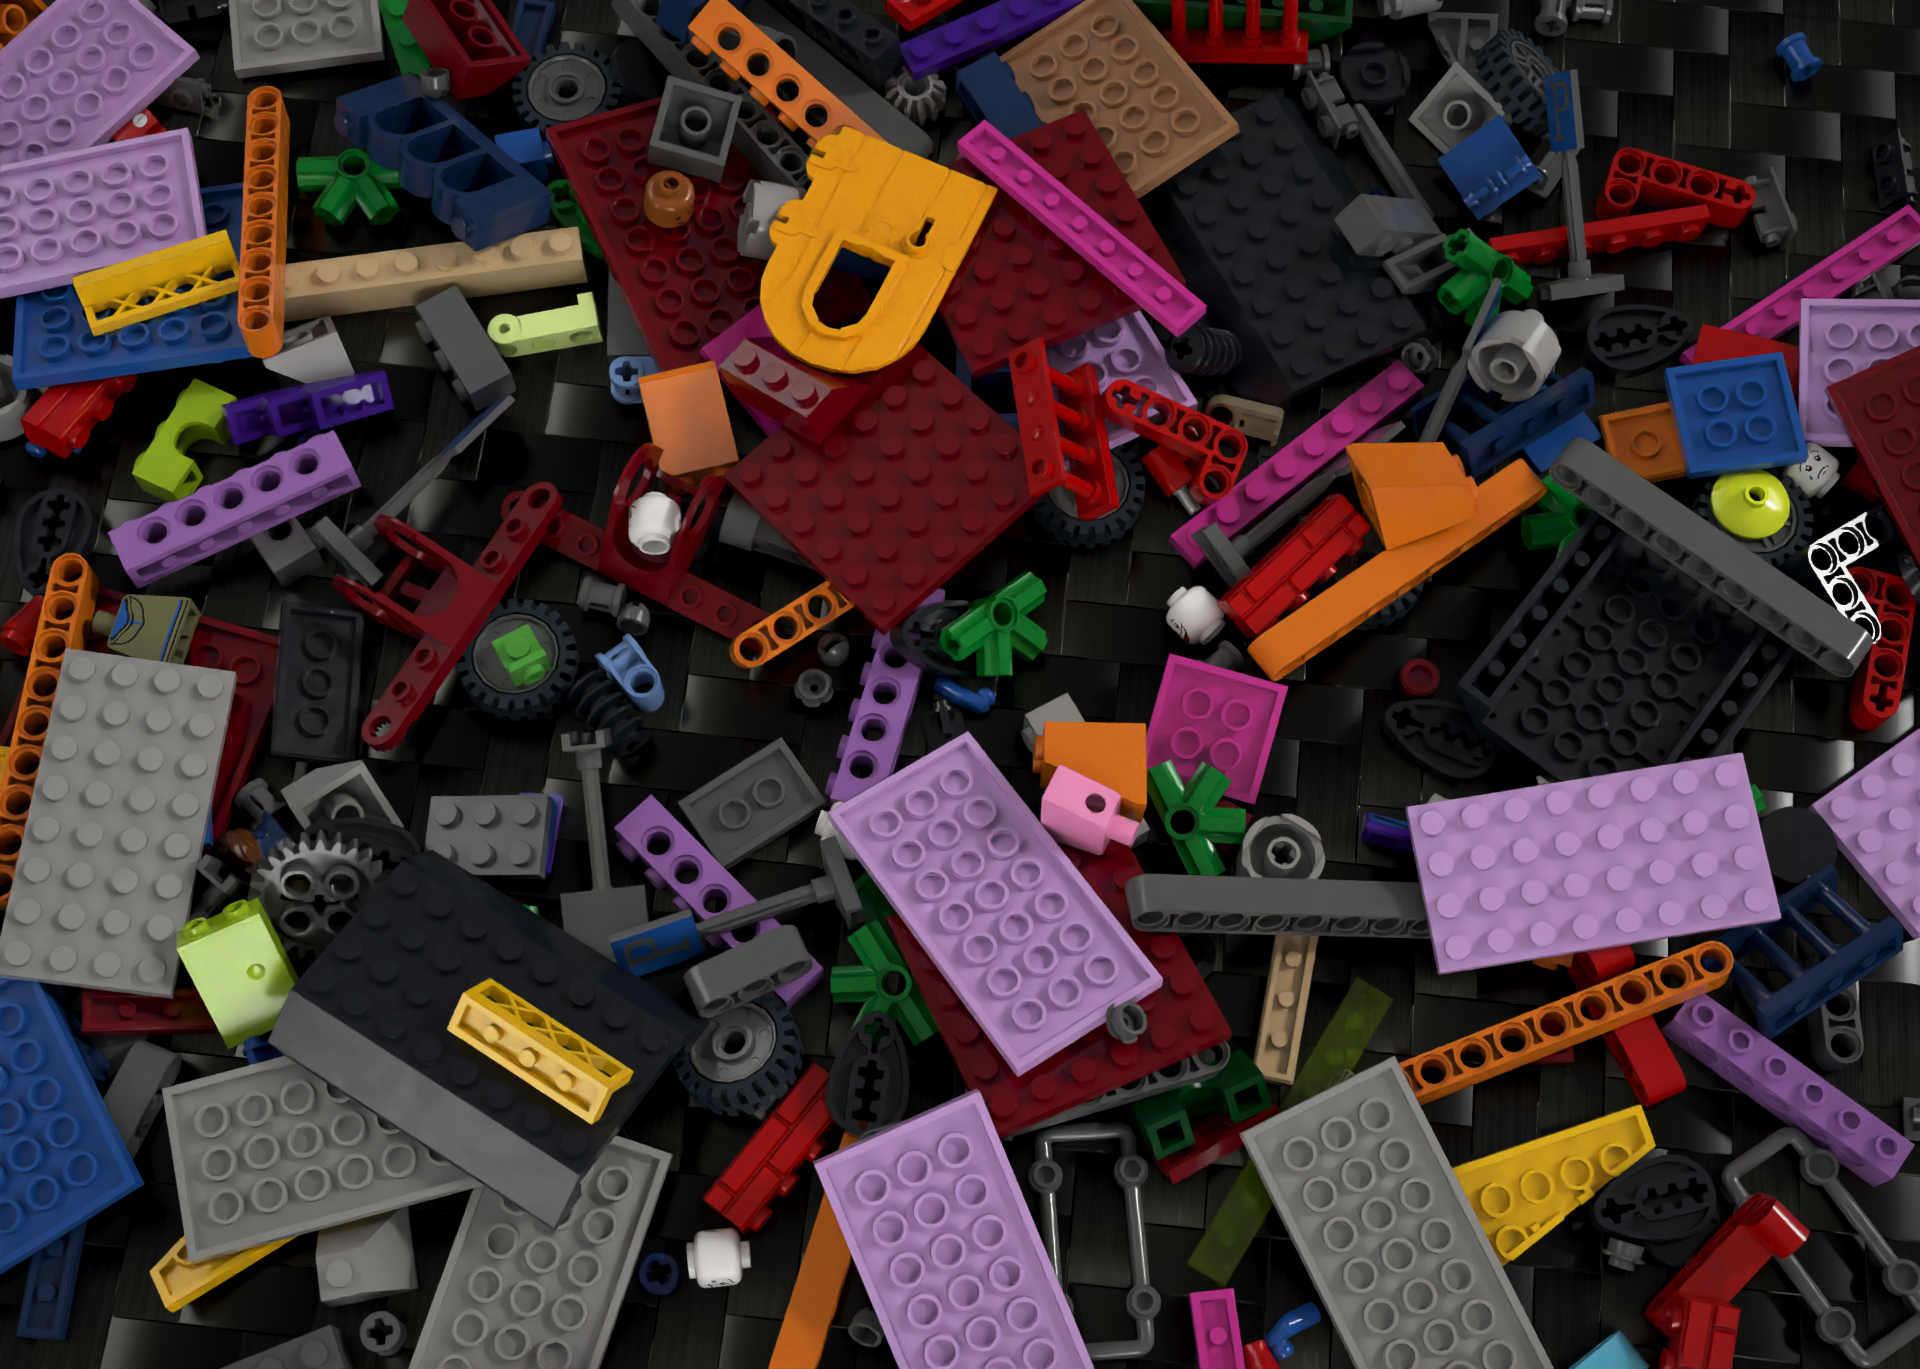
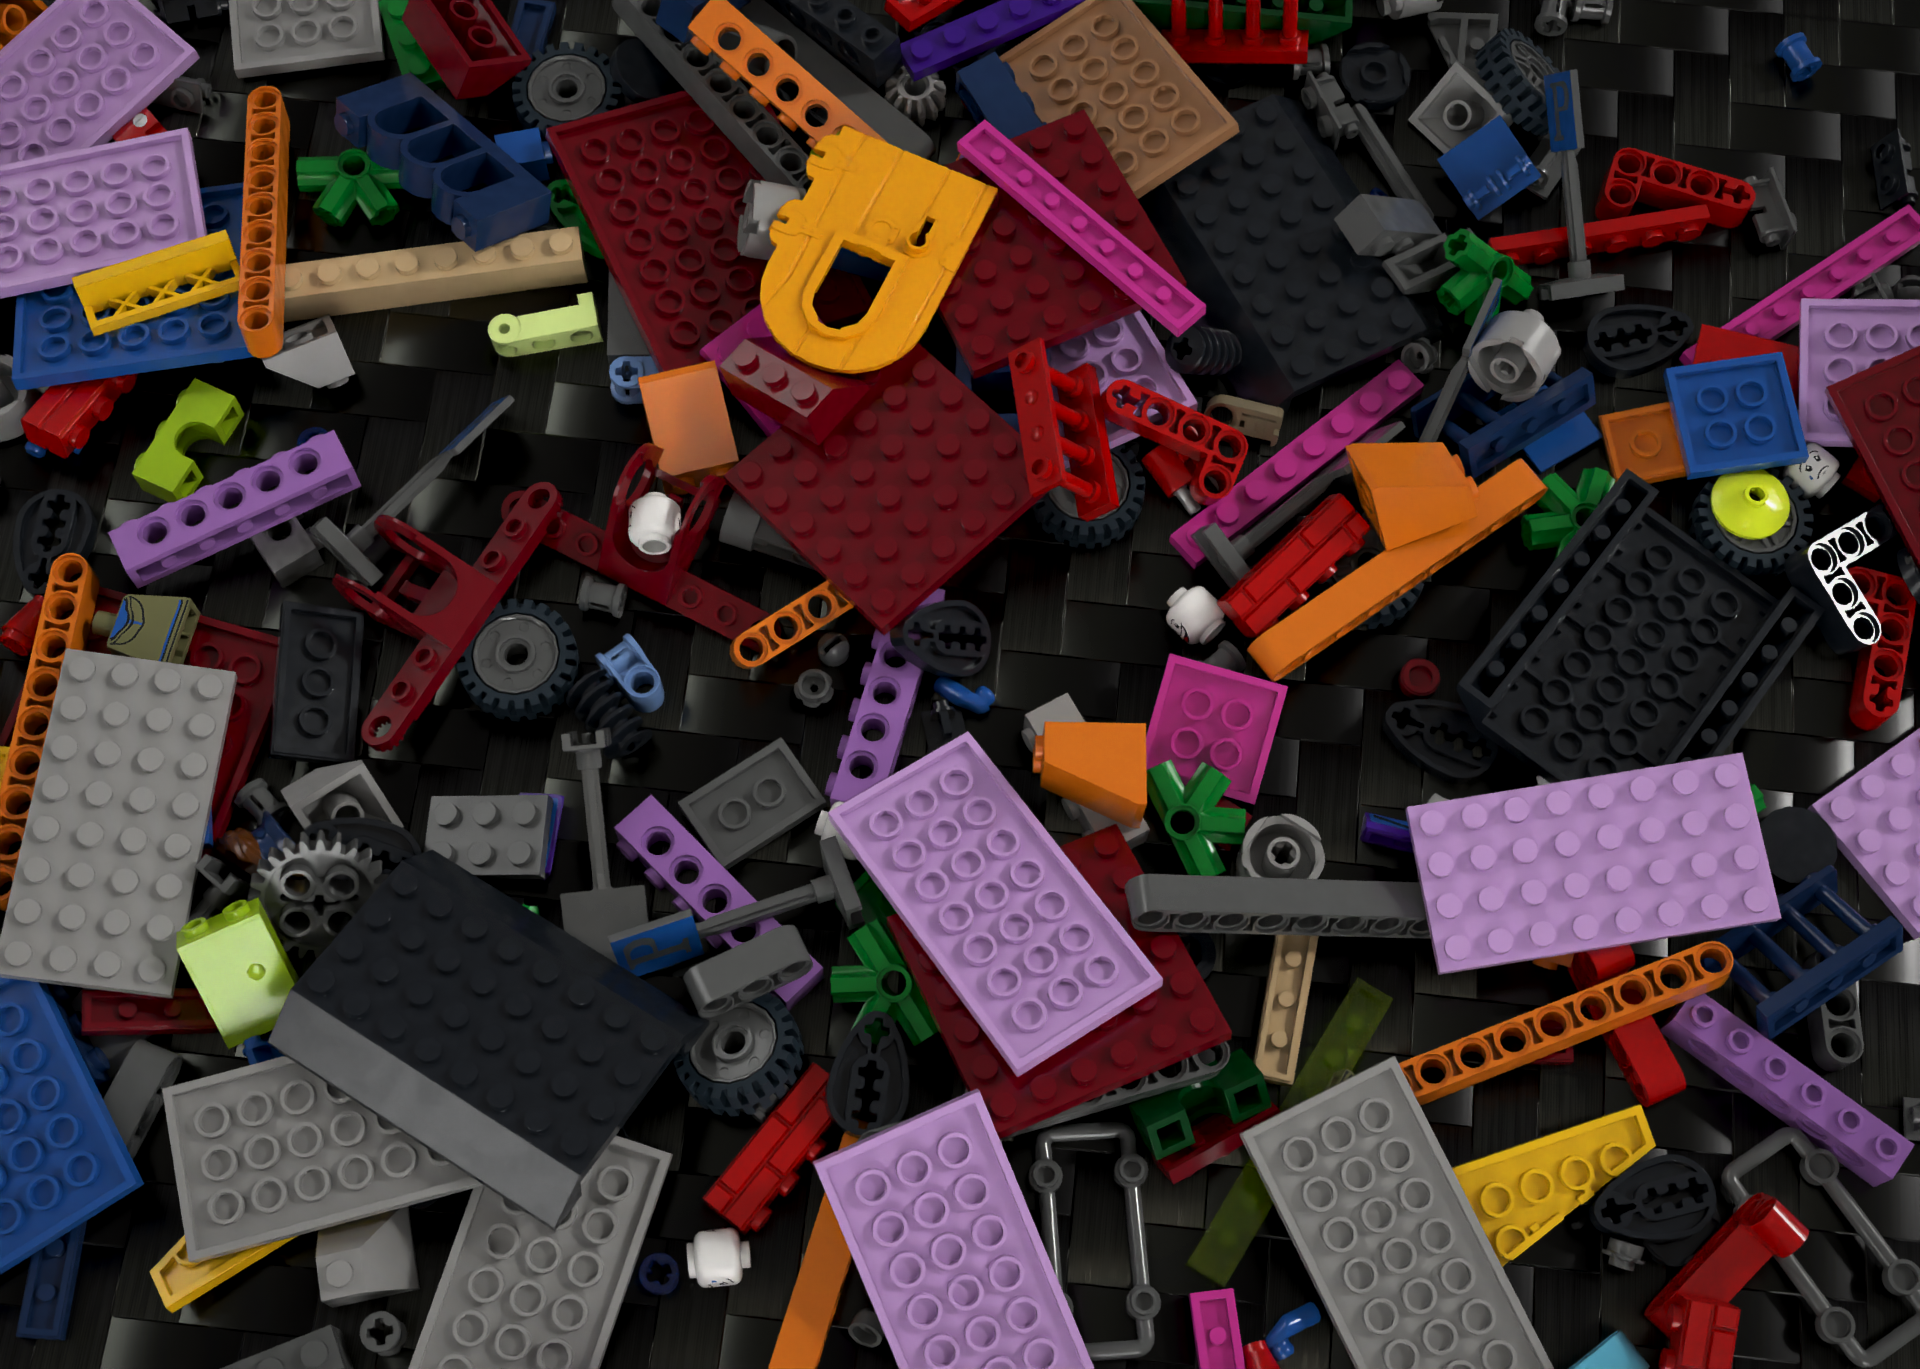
(308, 406): dark purple slope -> none
(435, 82): dark grey hinge -> none
(464, 349): dark grey brick -> none
(522, 656): bright green bracket -> none
(537, 1051): yellow fence -> none
(633, 619): dark grey hinge -> none
(668, 199): dark orange head -> none
(694, 129): dark grey slope -> none
(999, 627): green piece -> none
(1084, 813): bright pink torso -> none
(1126, 1021): dark grey plate -> none
(1711, 557): dark grey beam -> none

